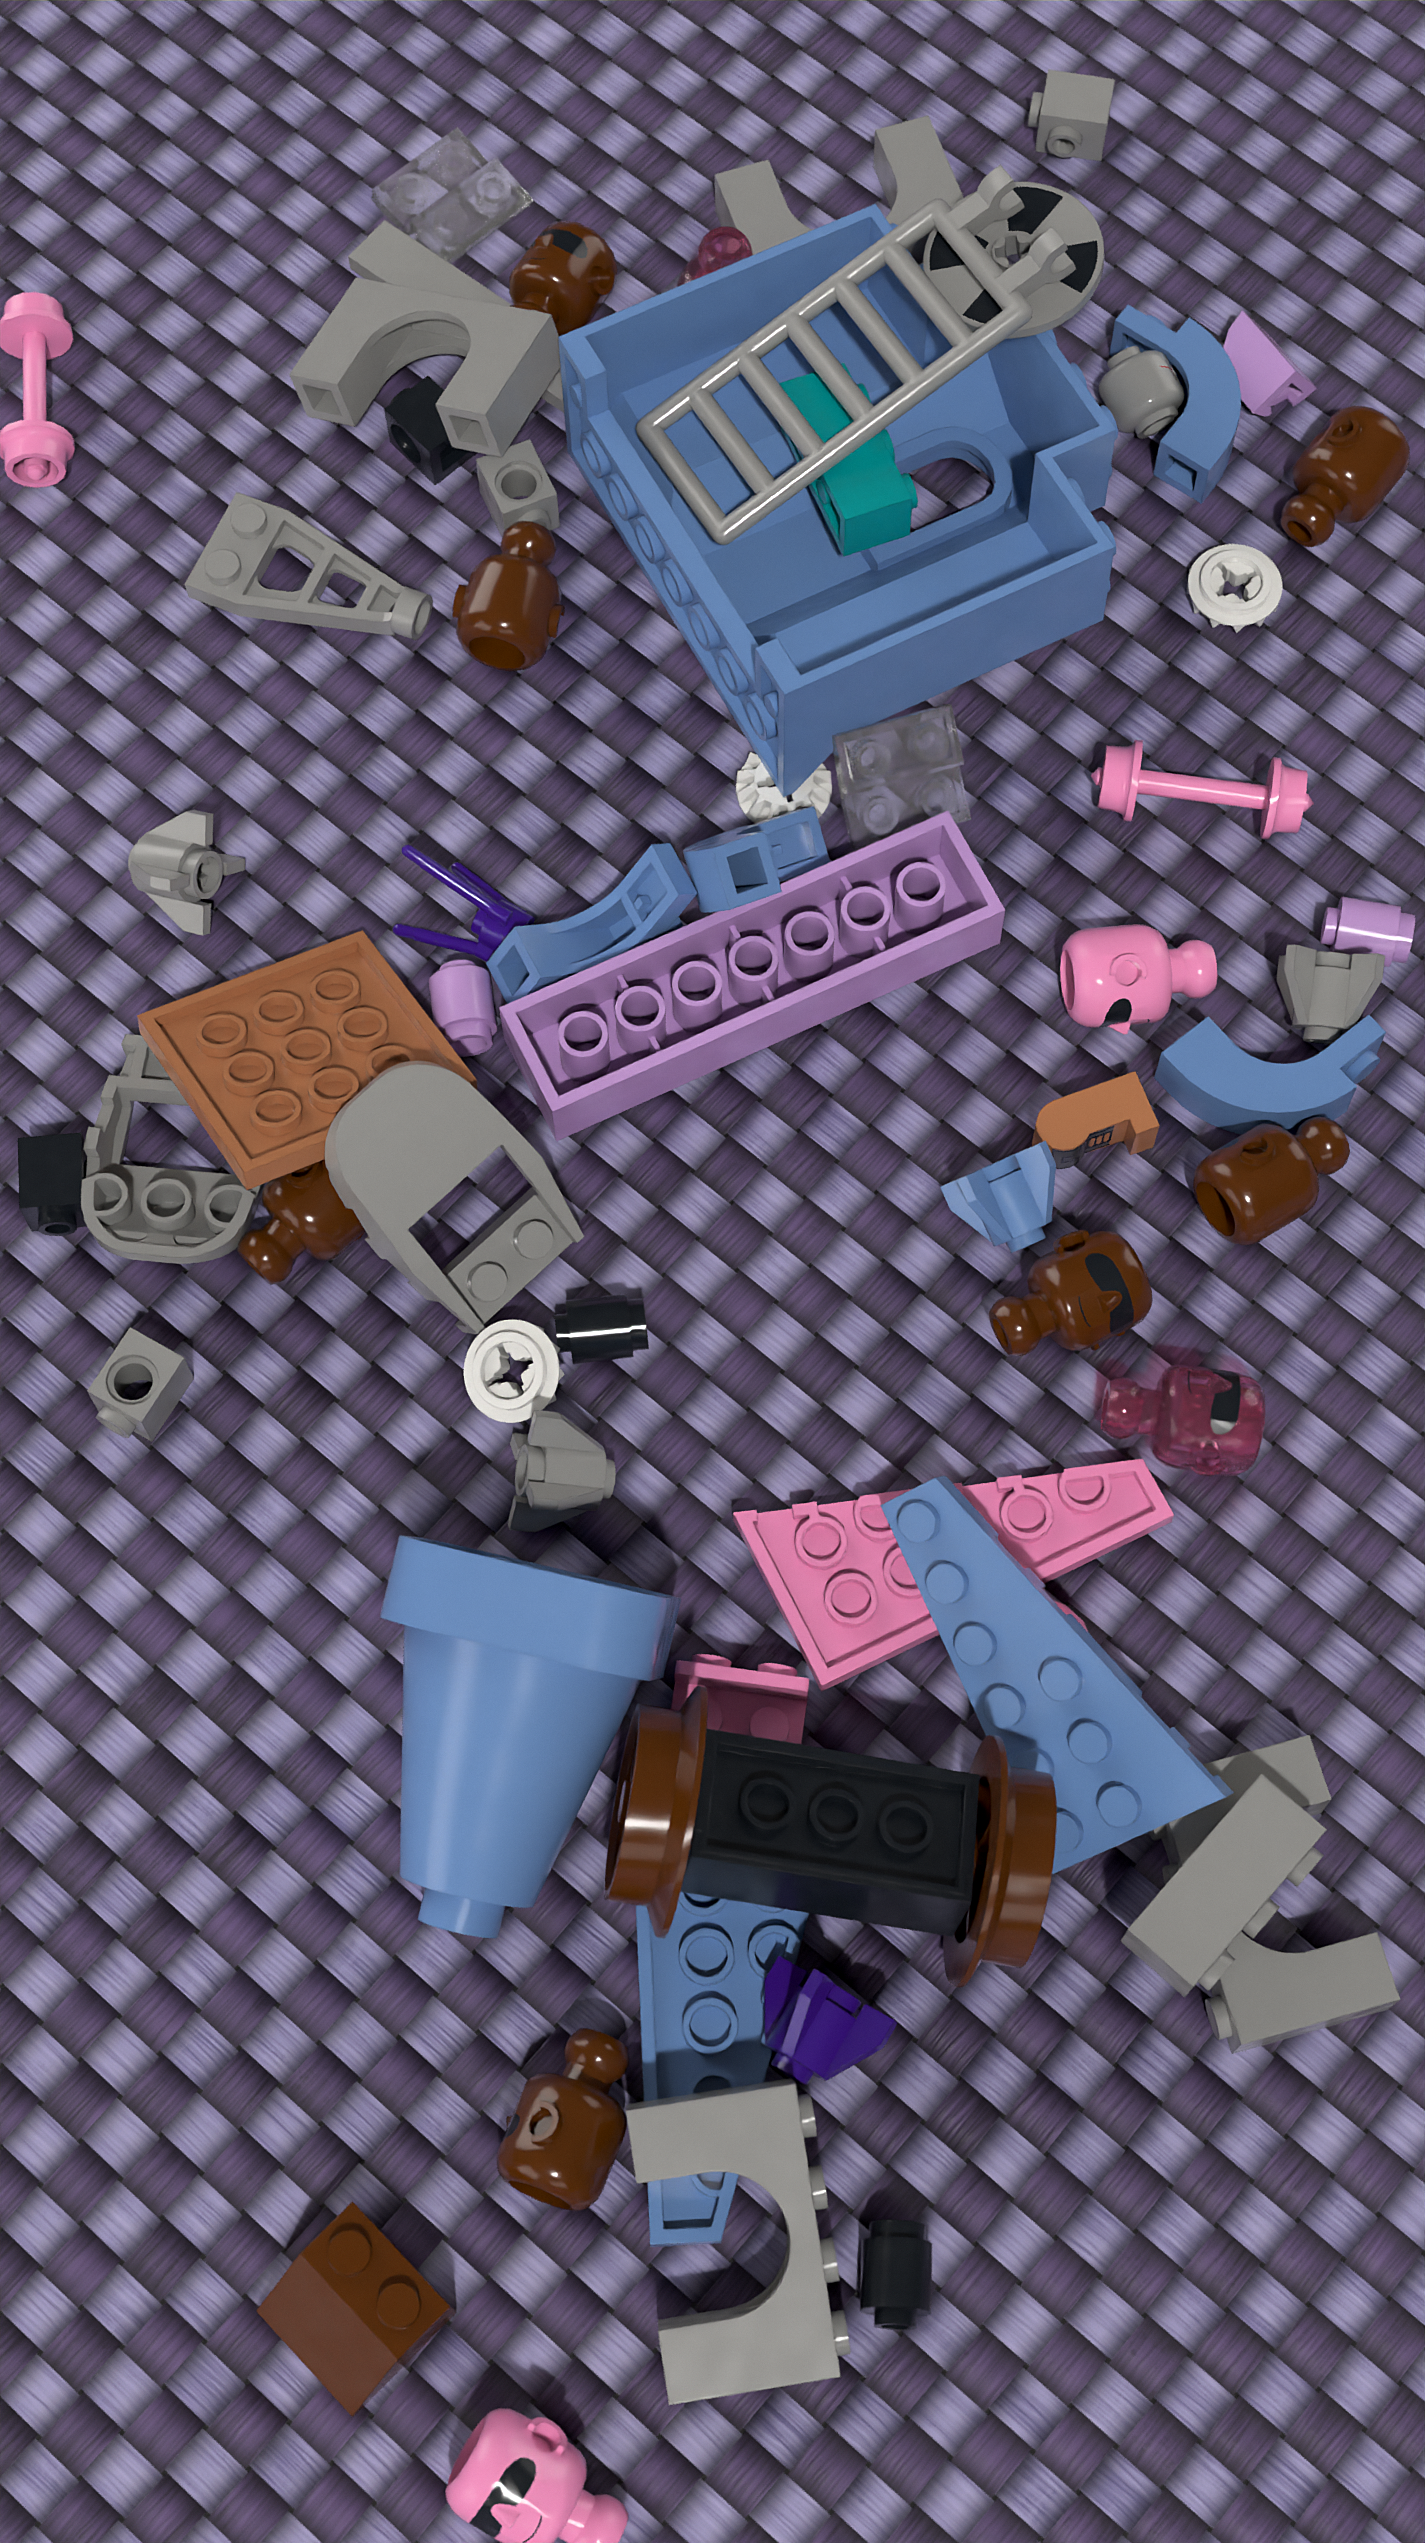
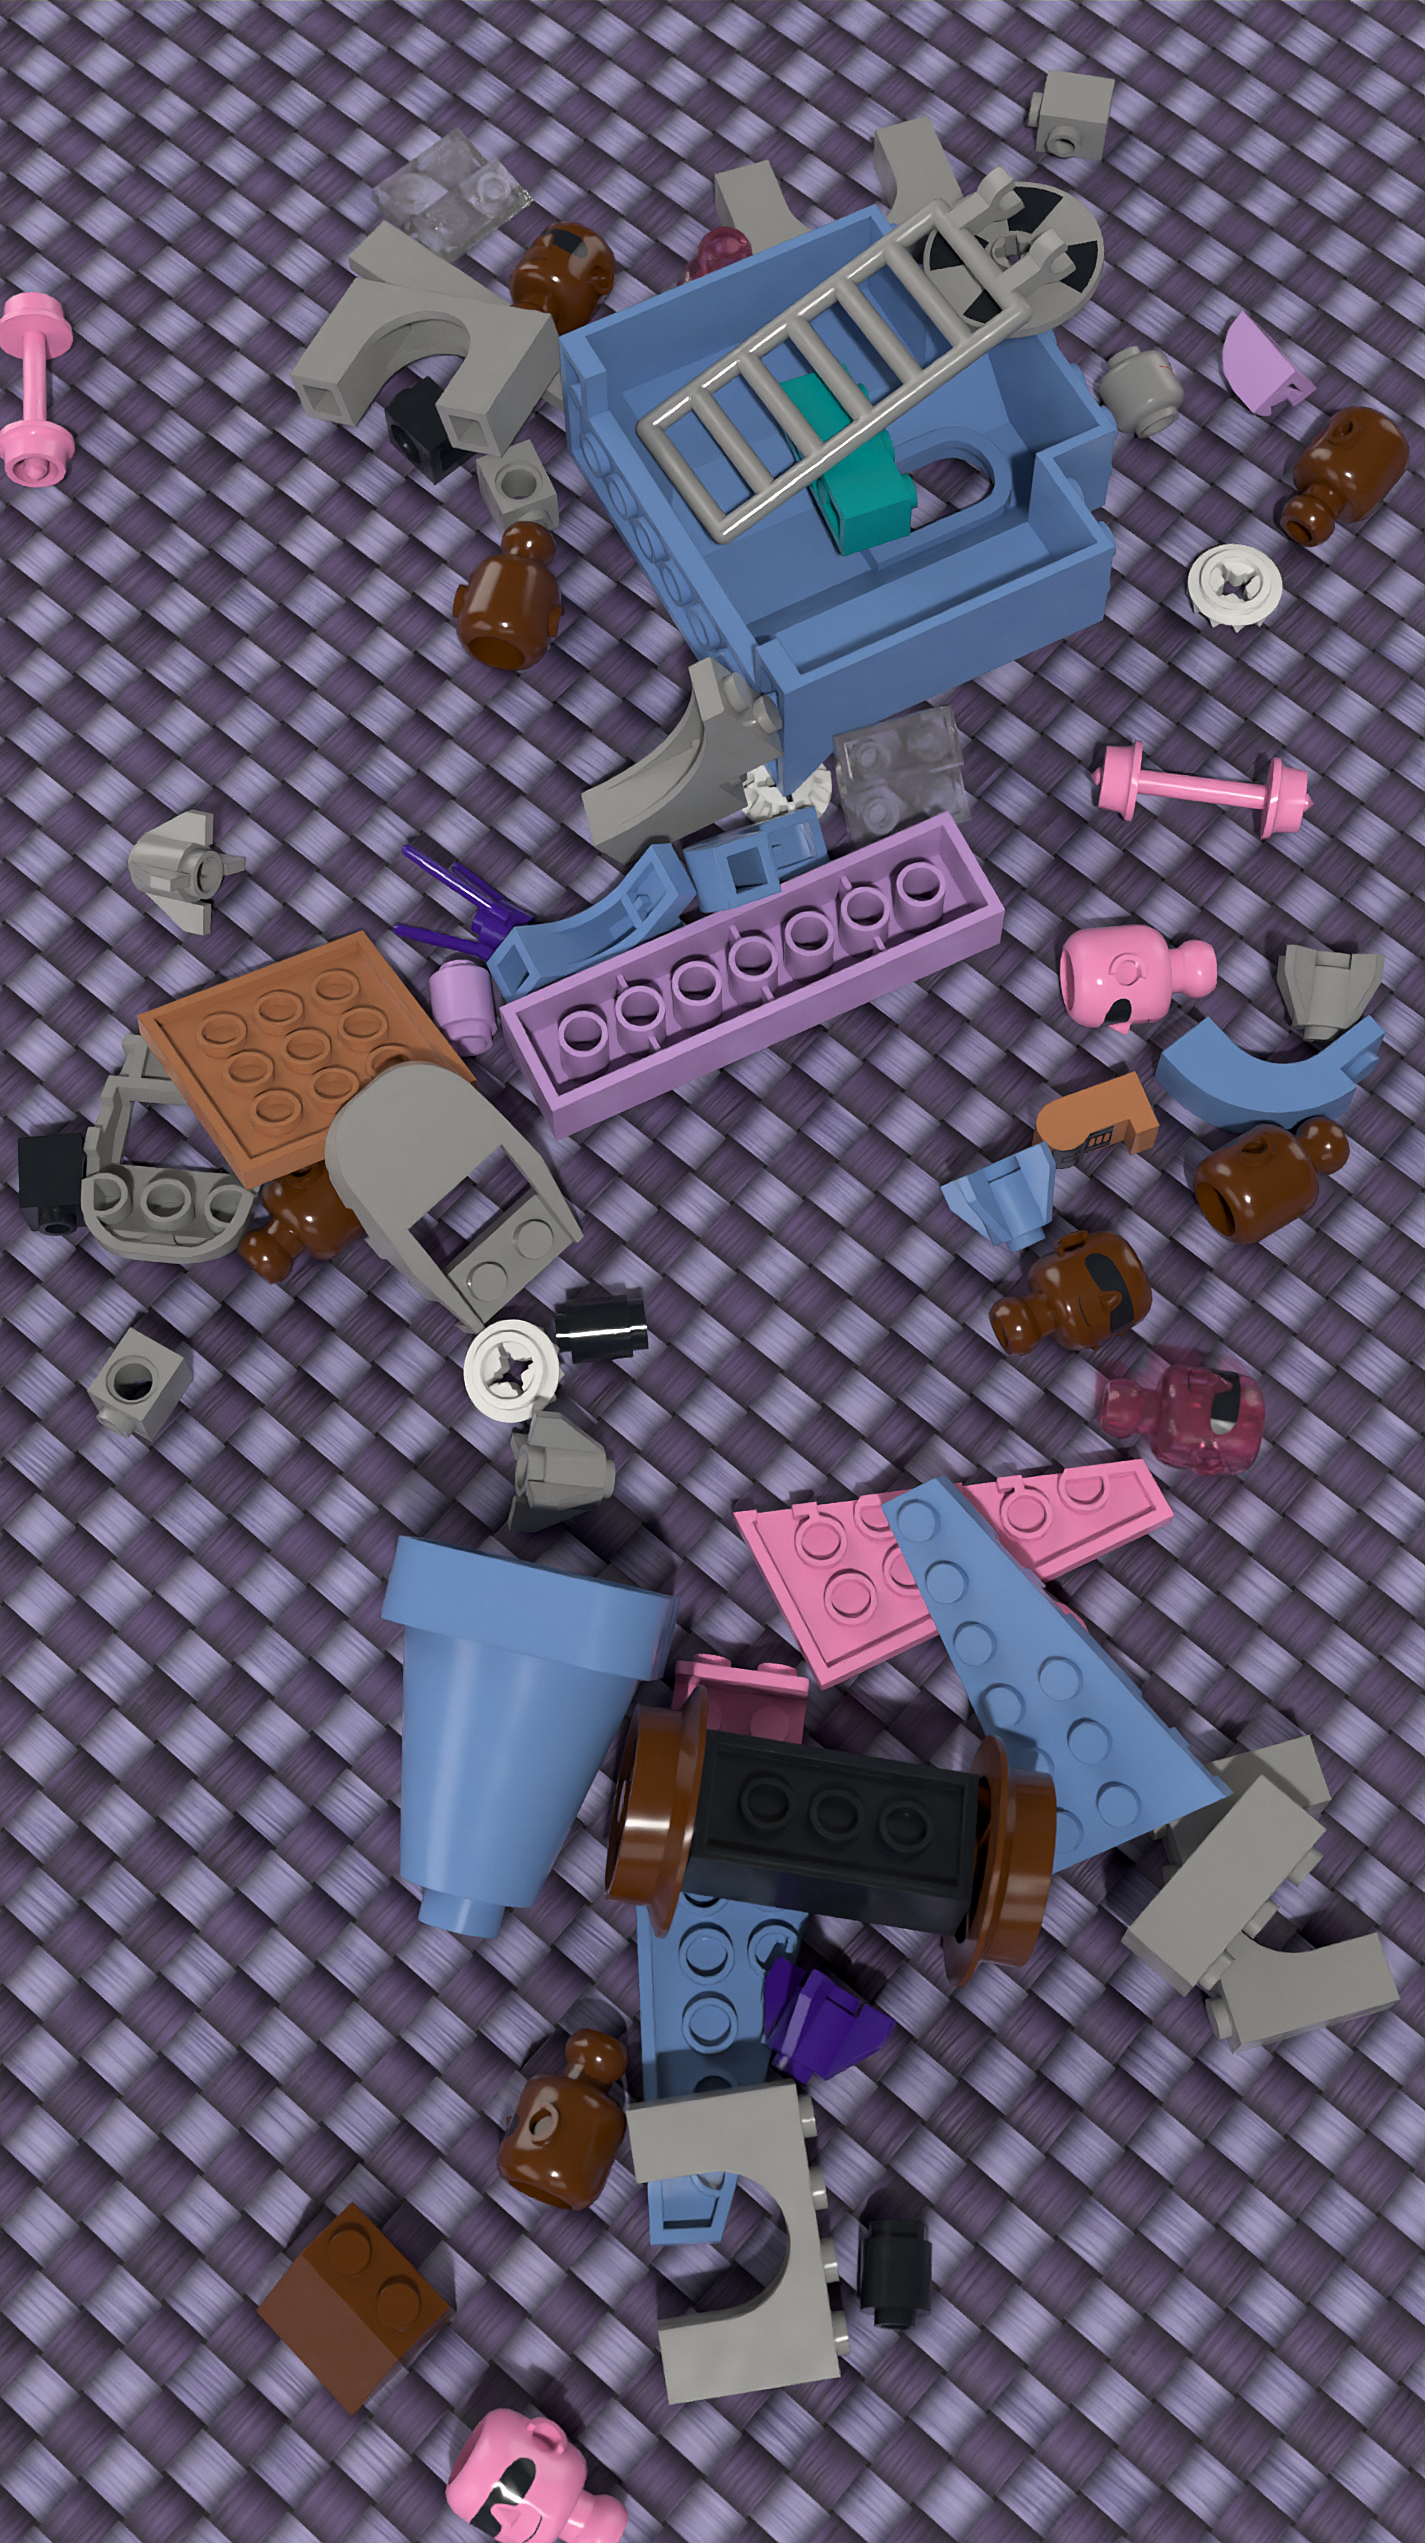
(243, 549): light grey plate -> none
(692, 773): none -> light grey arch
(1202, 439): medium blue arch -> none
(1368, 928): lavender brick -> none

